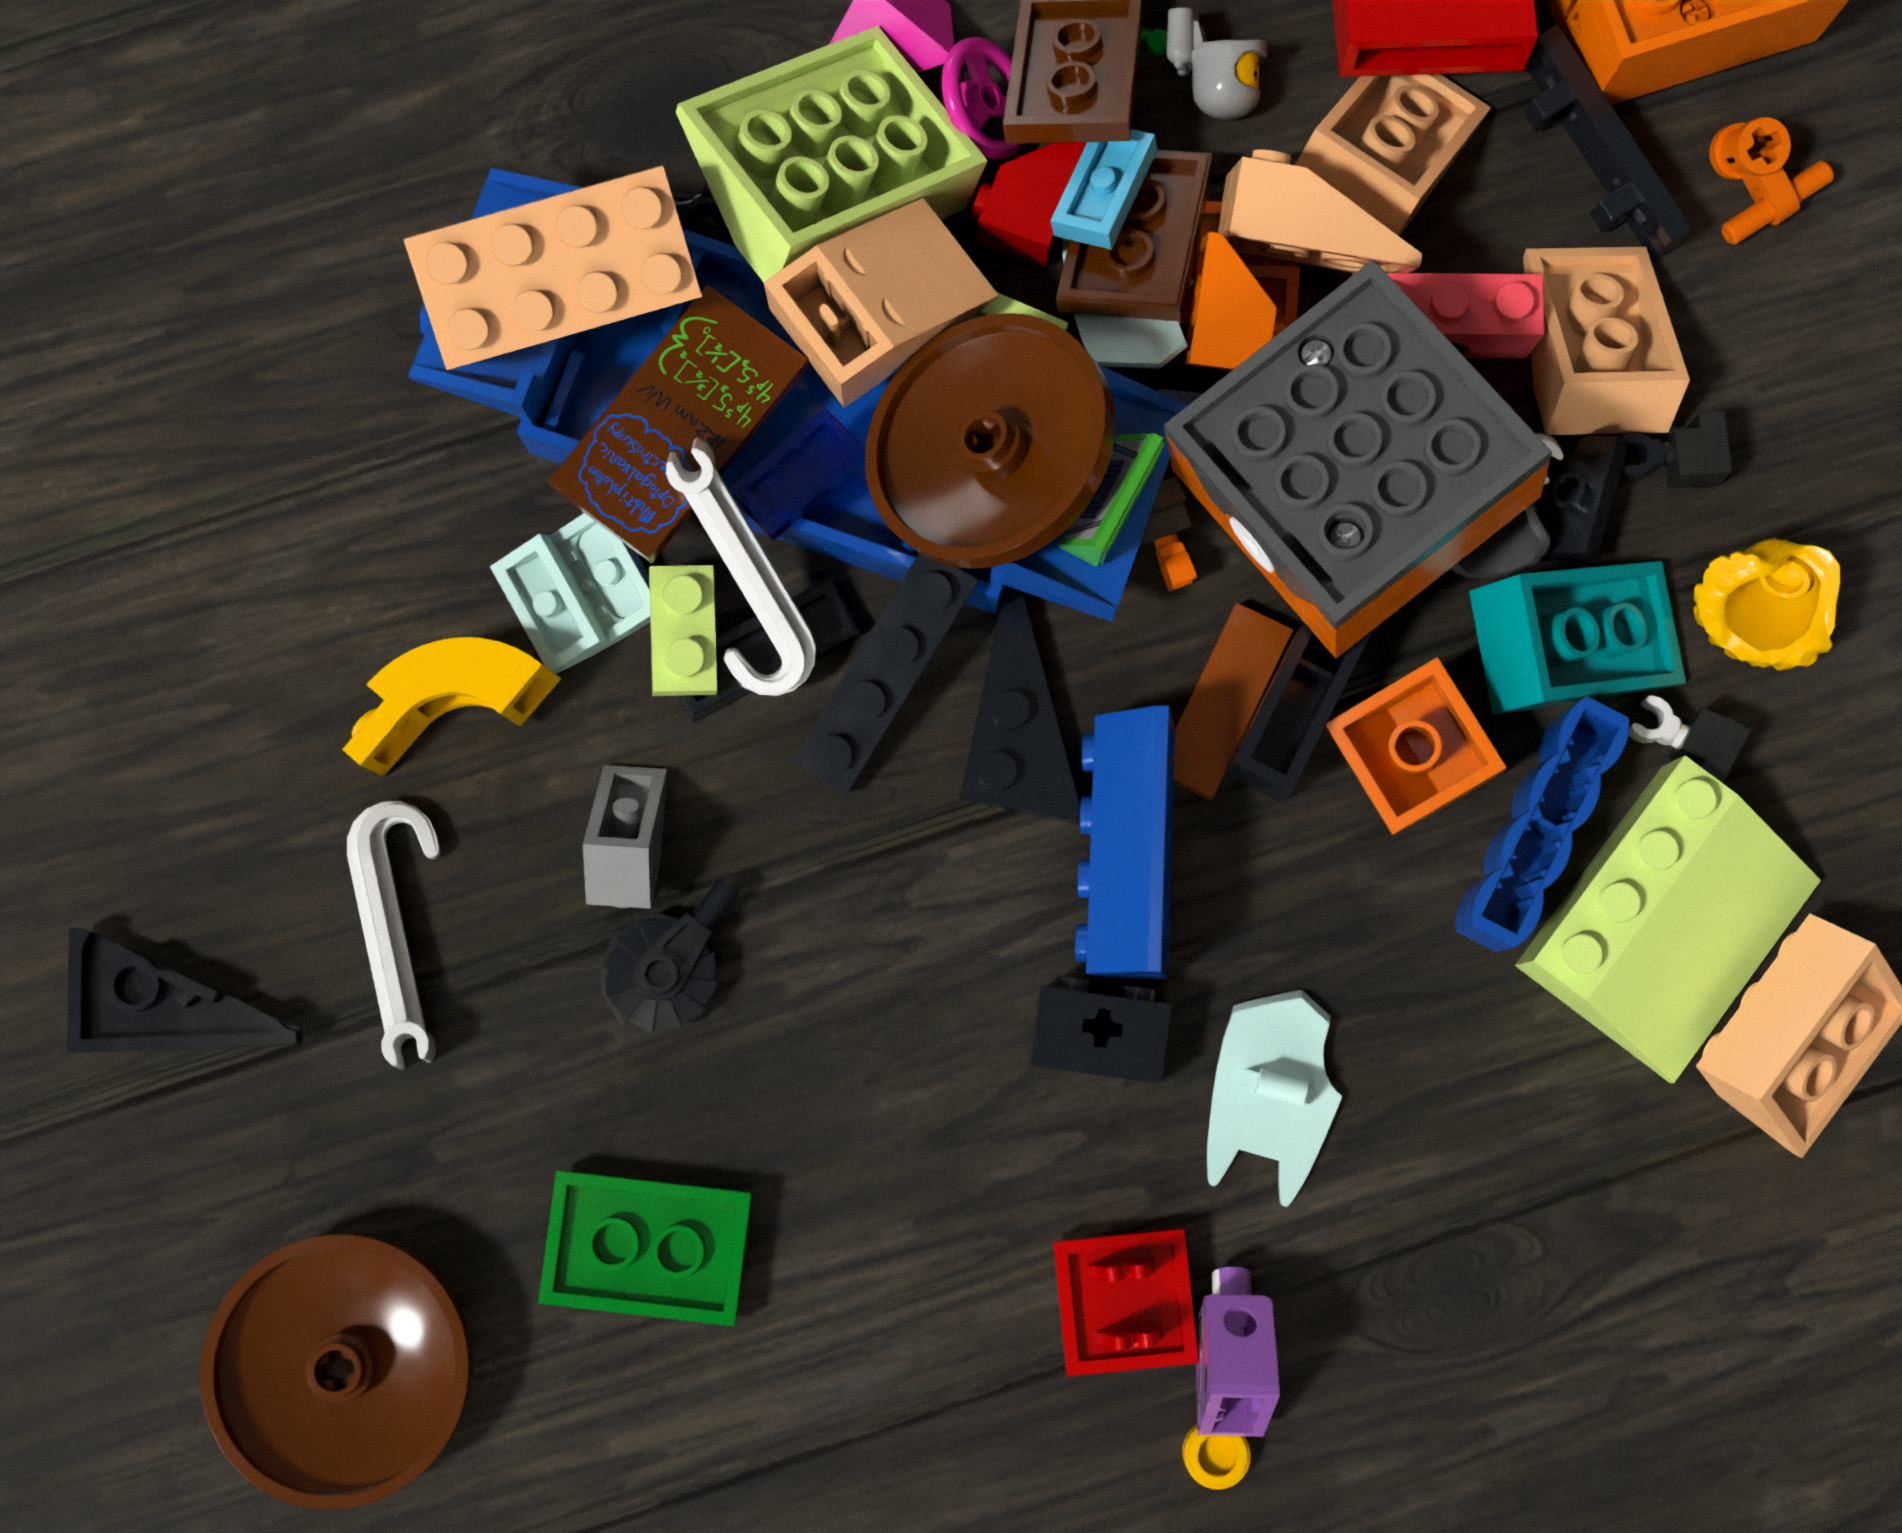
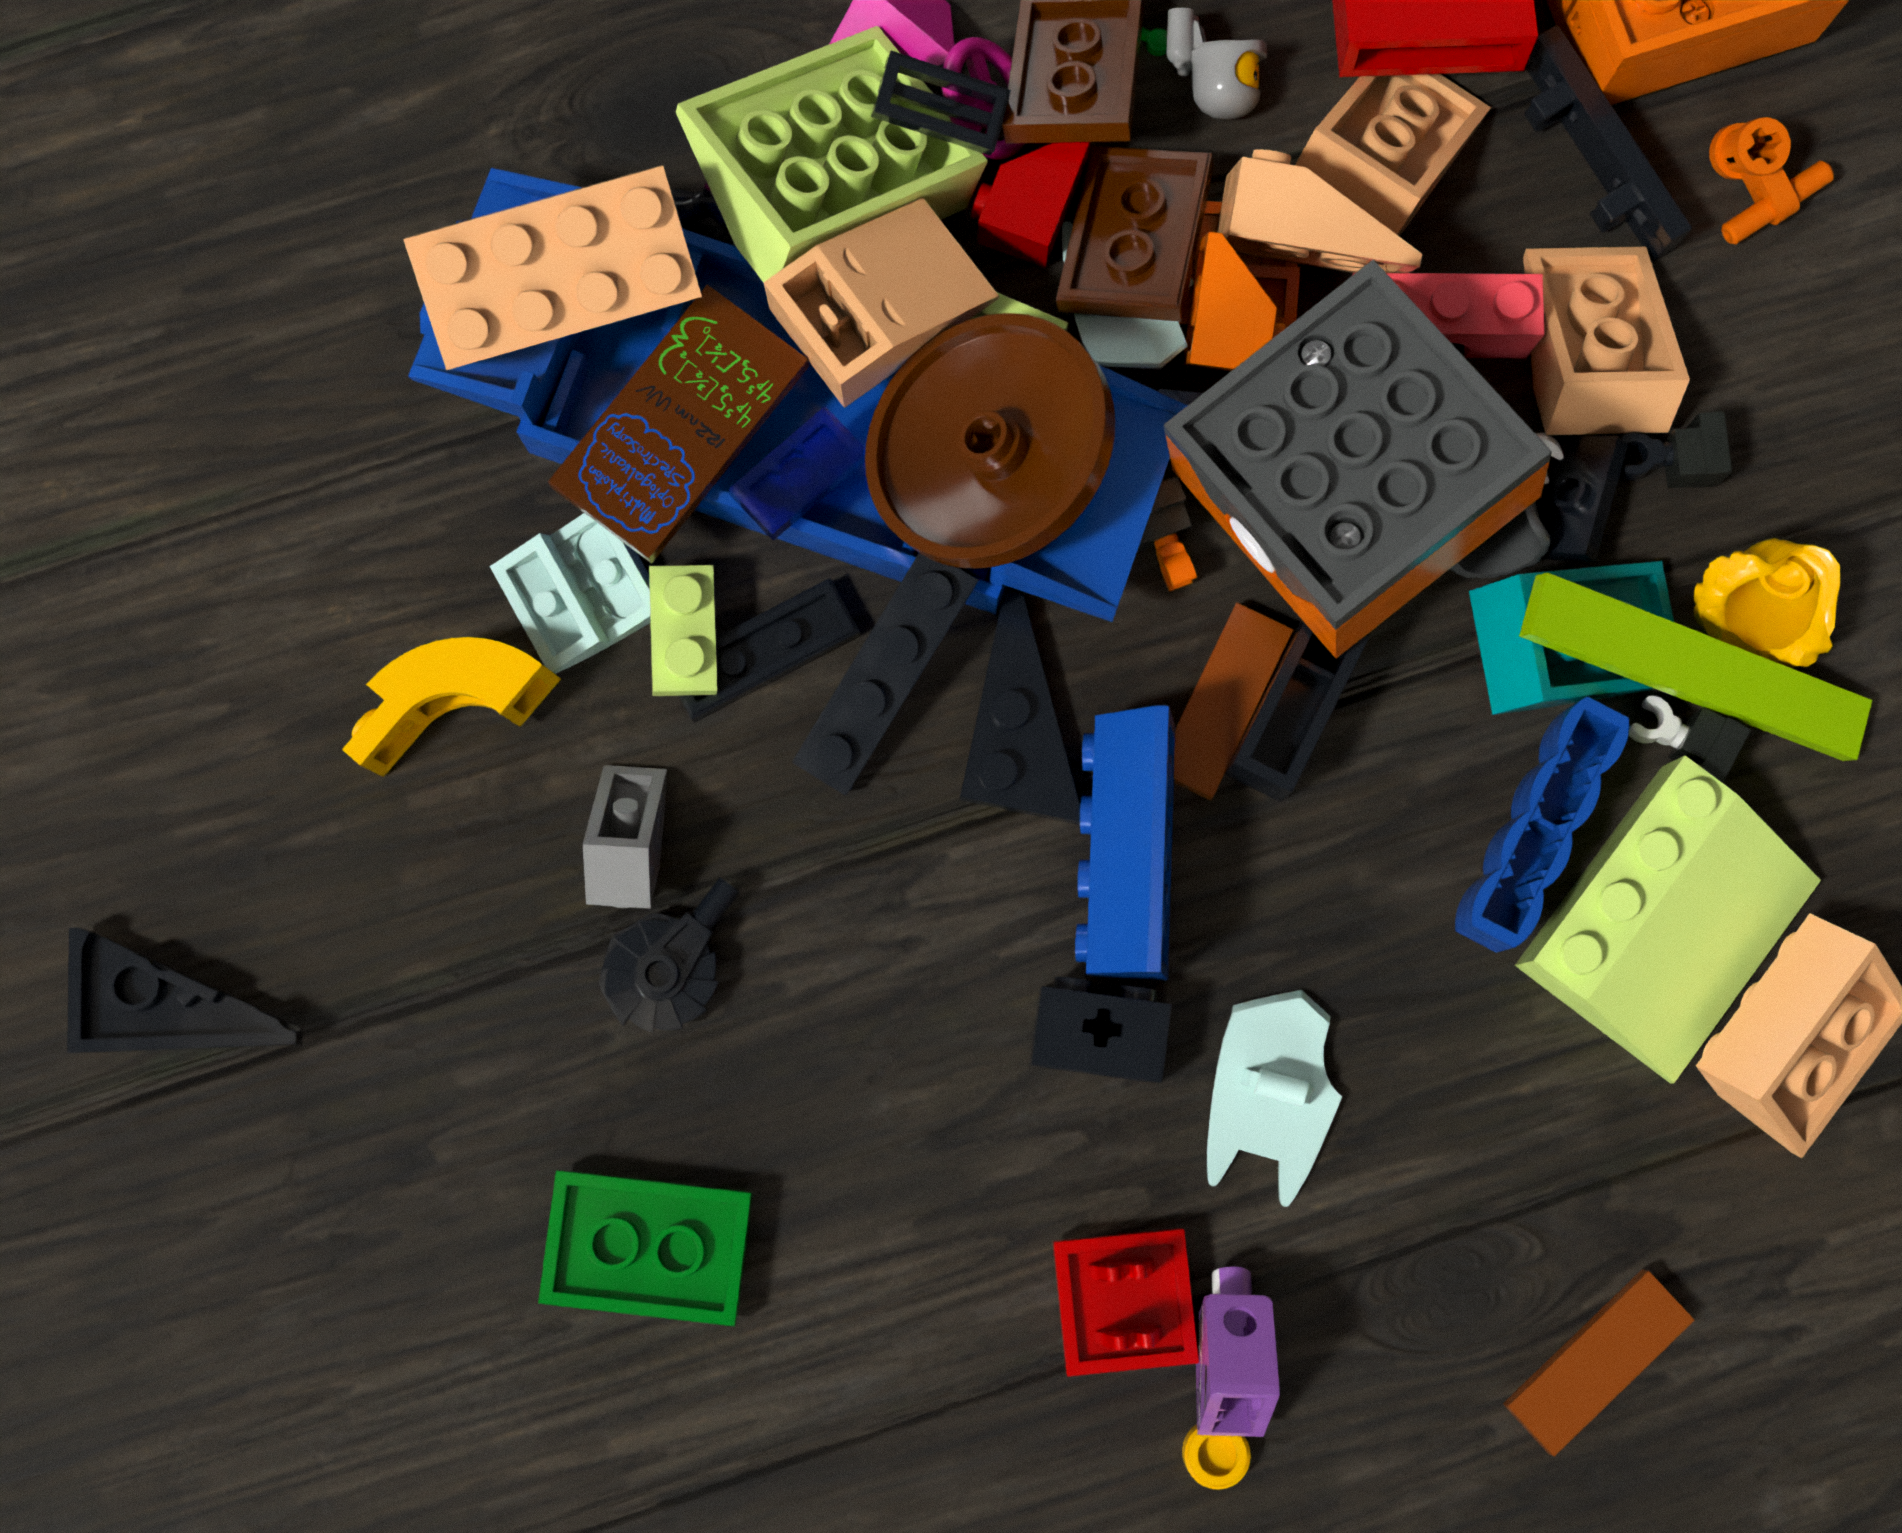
(336, 1371): reddish brown dish -> none
(384, 925): white piece -> none
(753, 574): white piece -> none
(933, 126): none -> black tile
(1102, 520): bright green slope -> none
(1103, 189): medium azure plate -> none
(1416, 747): orange slope -> none
(1598, 1362): none -> dark orange tile
(1695, 667): none -> lime tile

